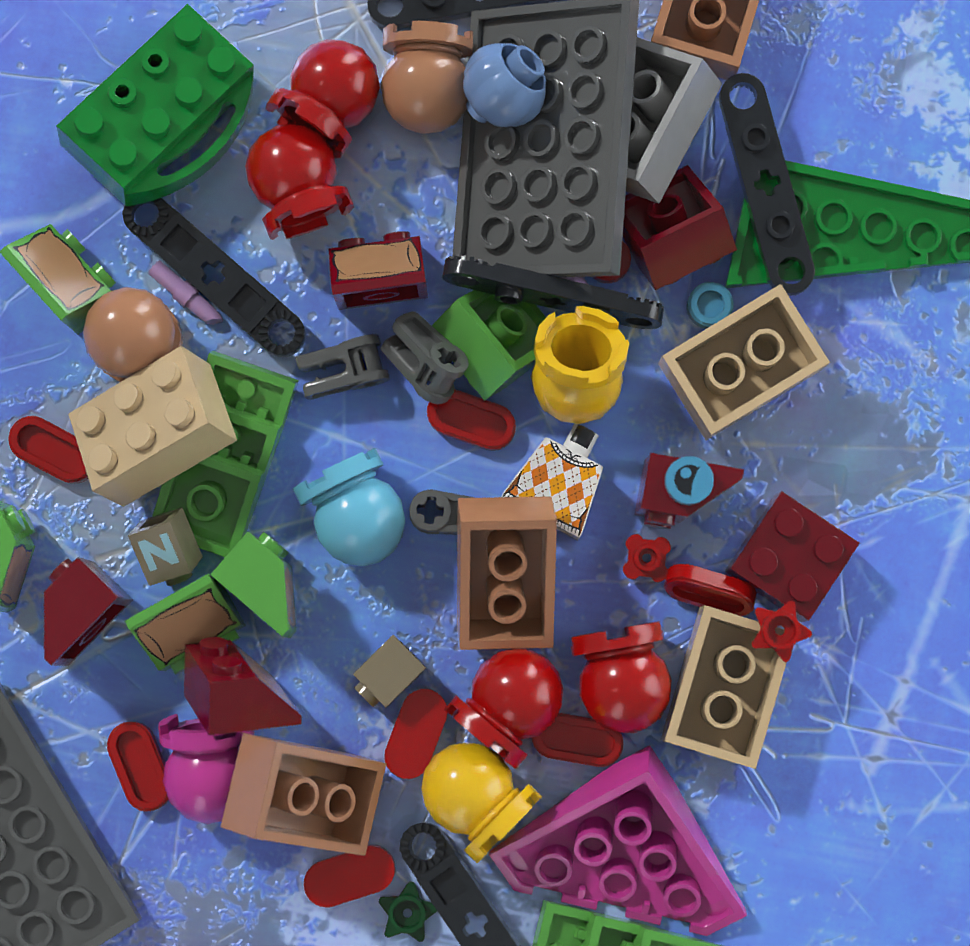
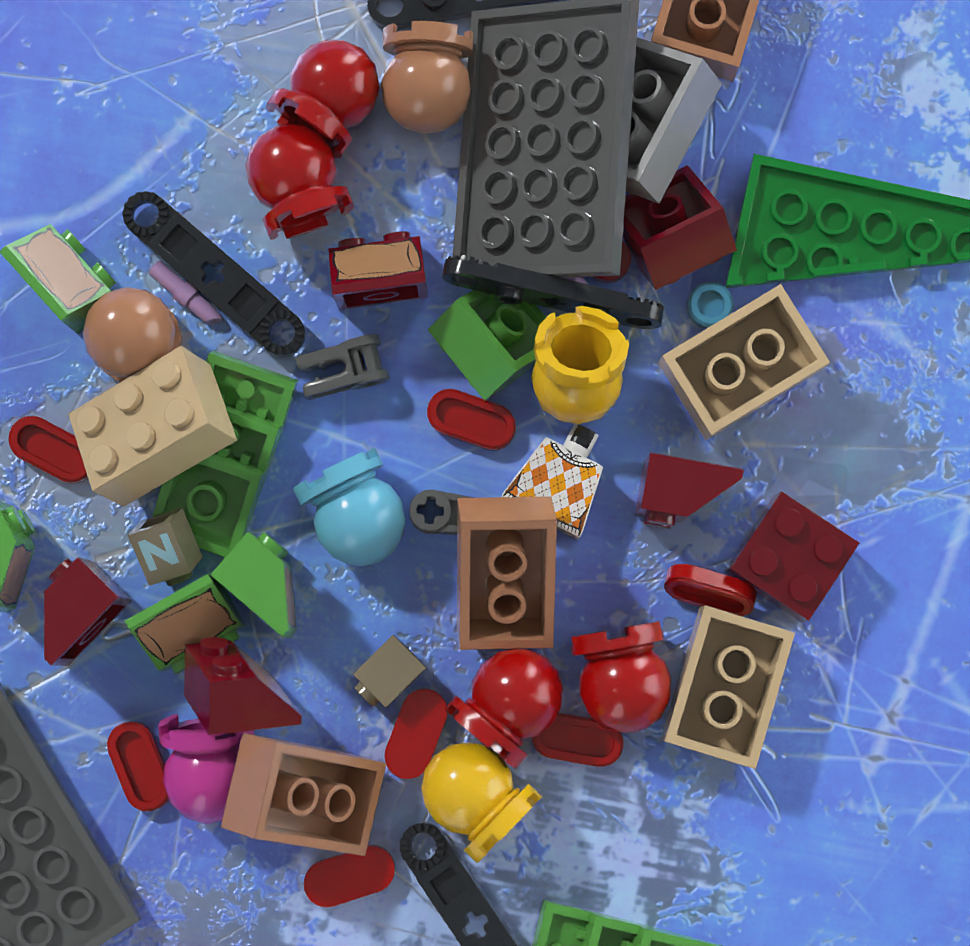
(161, 109): green piece -> none
(411, 925): dark green plate -> none
(425, 356): dark grey piece -> none
(499, 84): medium blue plant -> none
(626, 845): dark pink slope -> none
(655, 548): red plate -> none
(689, 480): dark azure tile -> none
(758, 152): black piece -> none
(792, 634): red plate -> none

